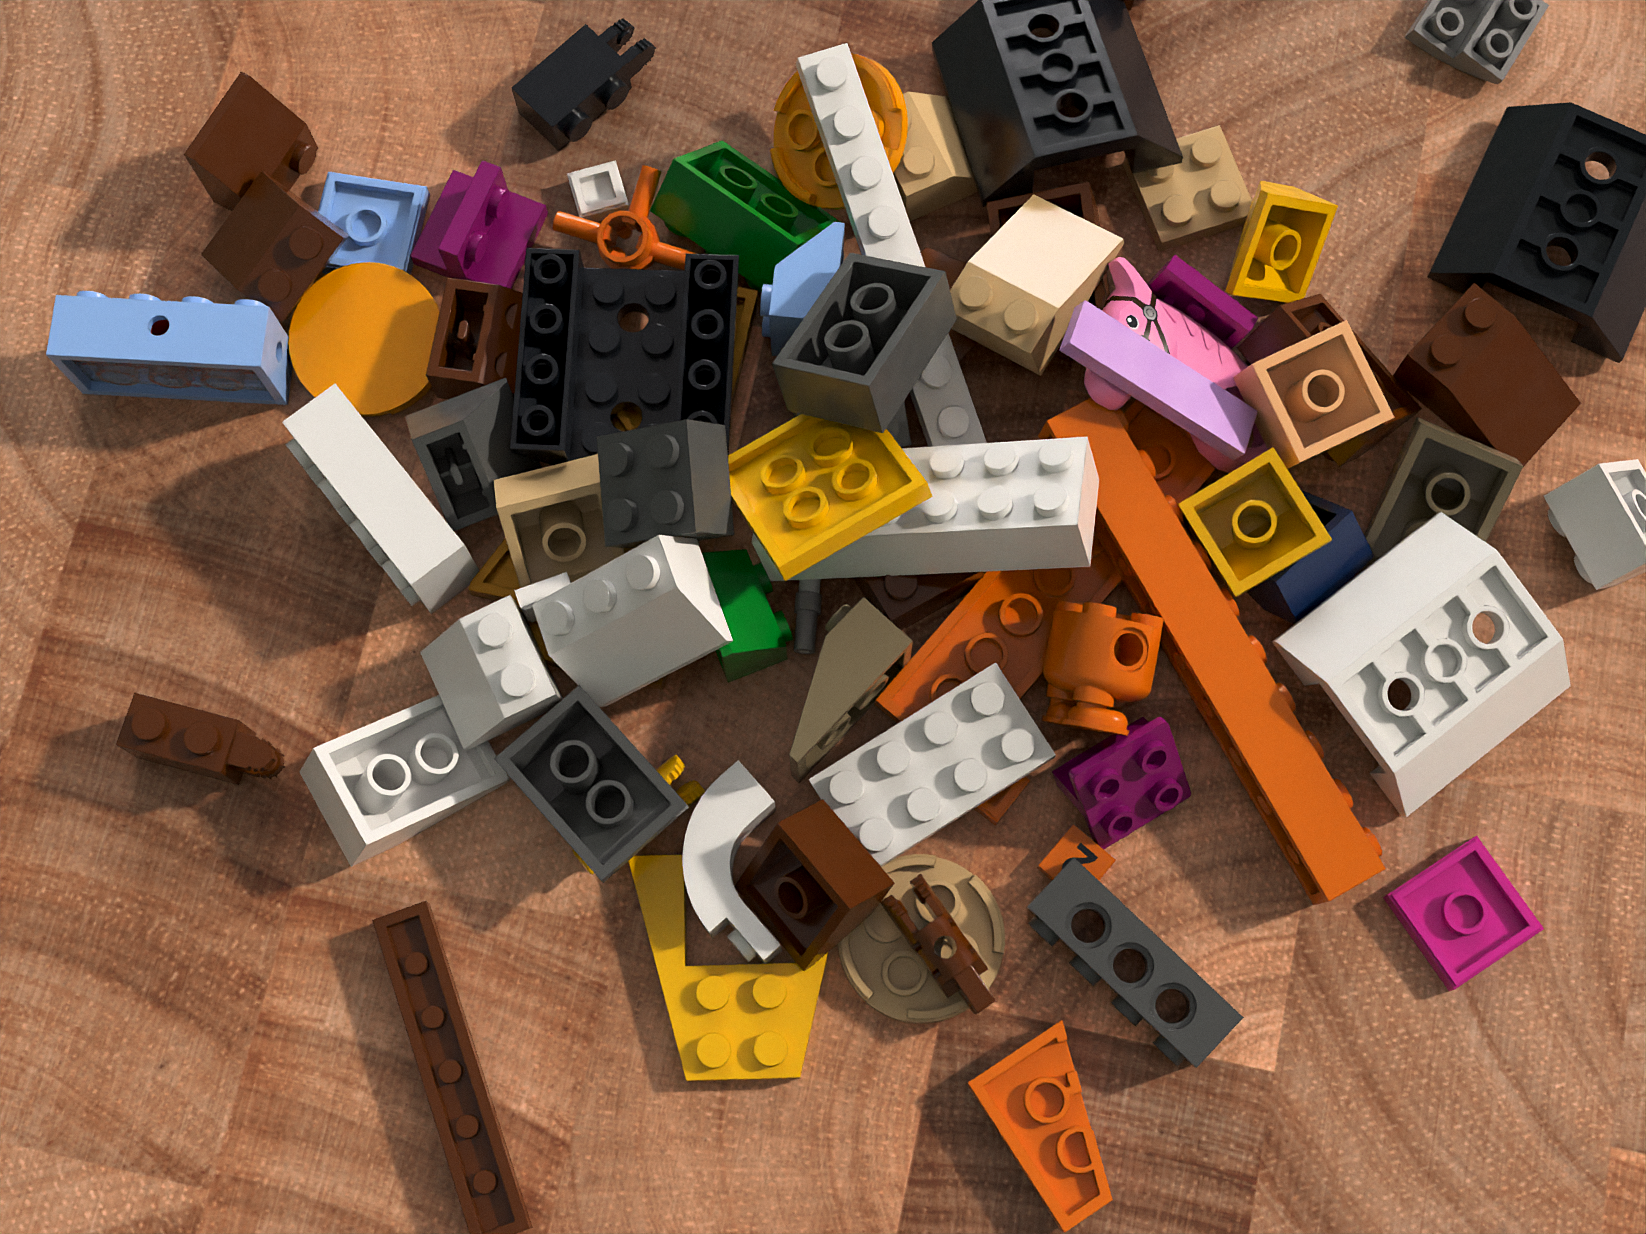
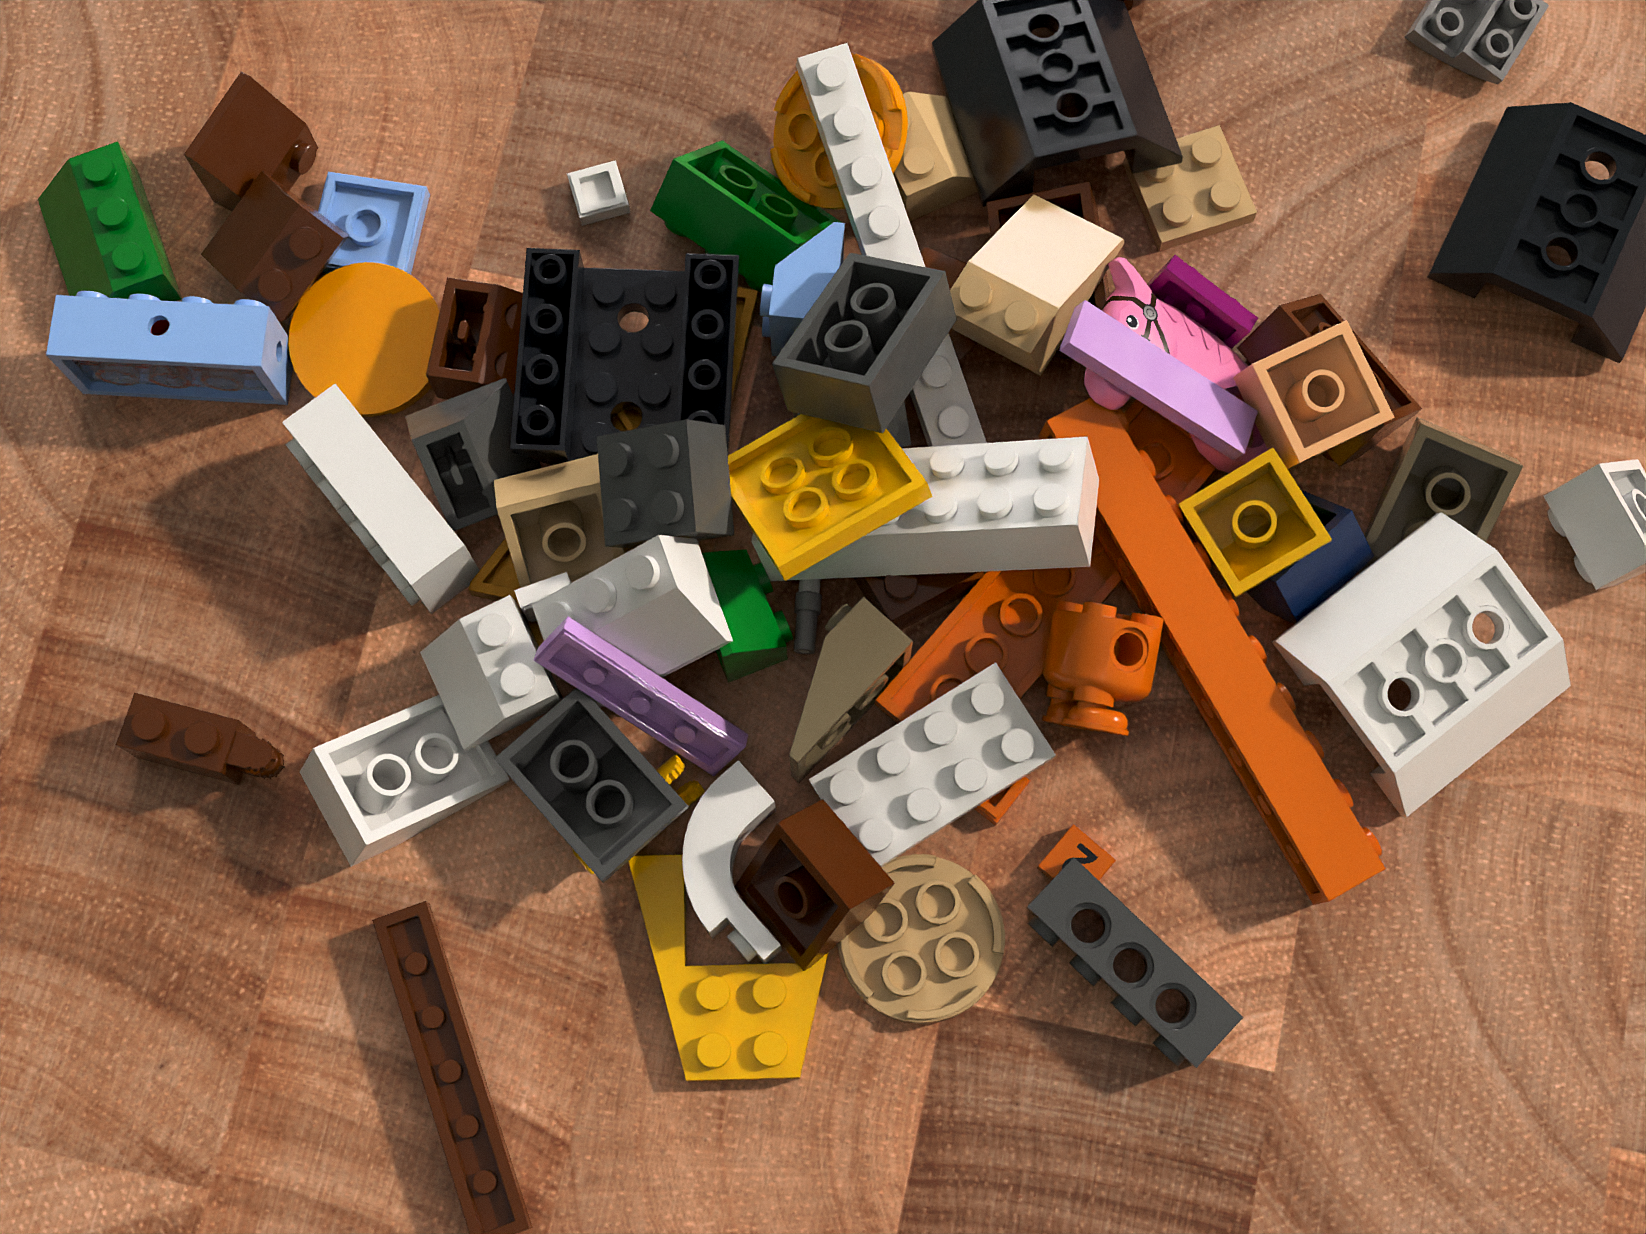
(106, 228): none -> green slope
(479, 229): magenta bracket -> none
(580, 82): black hinge -> none
(622, 224): orange bar -> none
(640, 696): none -> lavender tile
(952, 974): reddish brown hinge -> none
(1045, 1125): orange wing -> none
(1125, 780): magenta bracket -> none
(1280, 243): yellow slope -> none
(1463, 913): dark pink tile -> none
(1488, 378): reddish brown slope -> none

